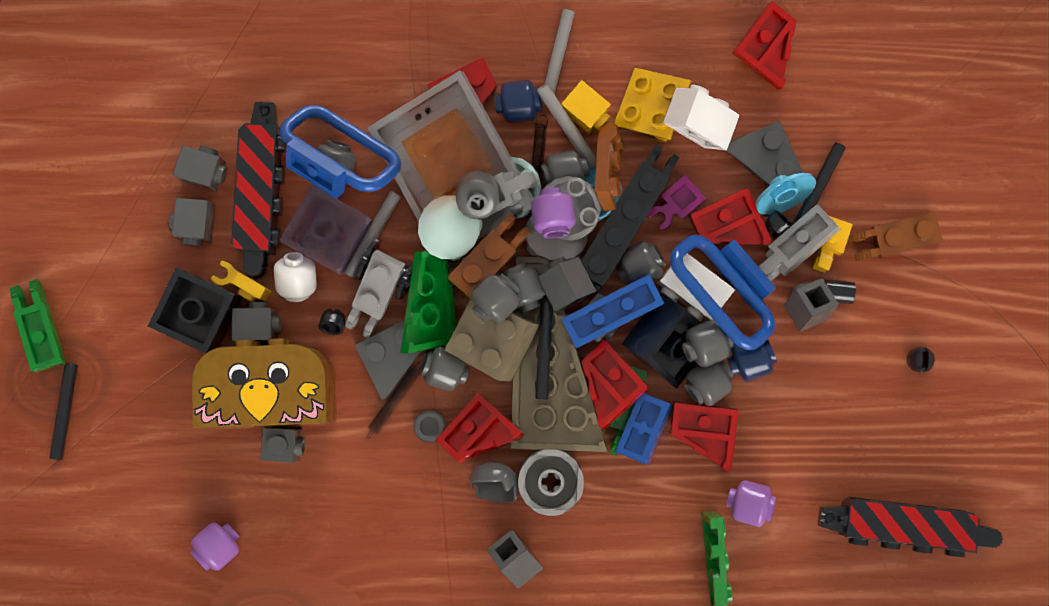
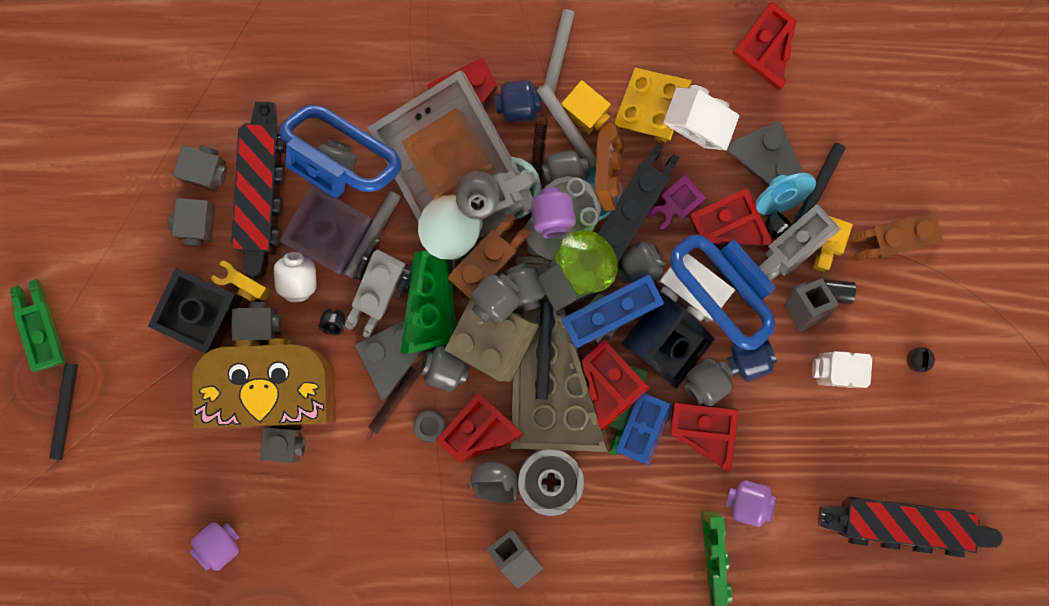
(587, 261): none -> clear neon green dish
(706, 344): dark grey head -> none
(843, 369): none -> white brick

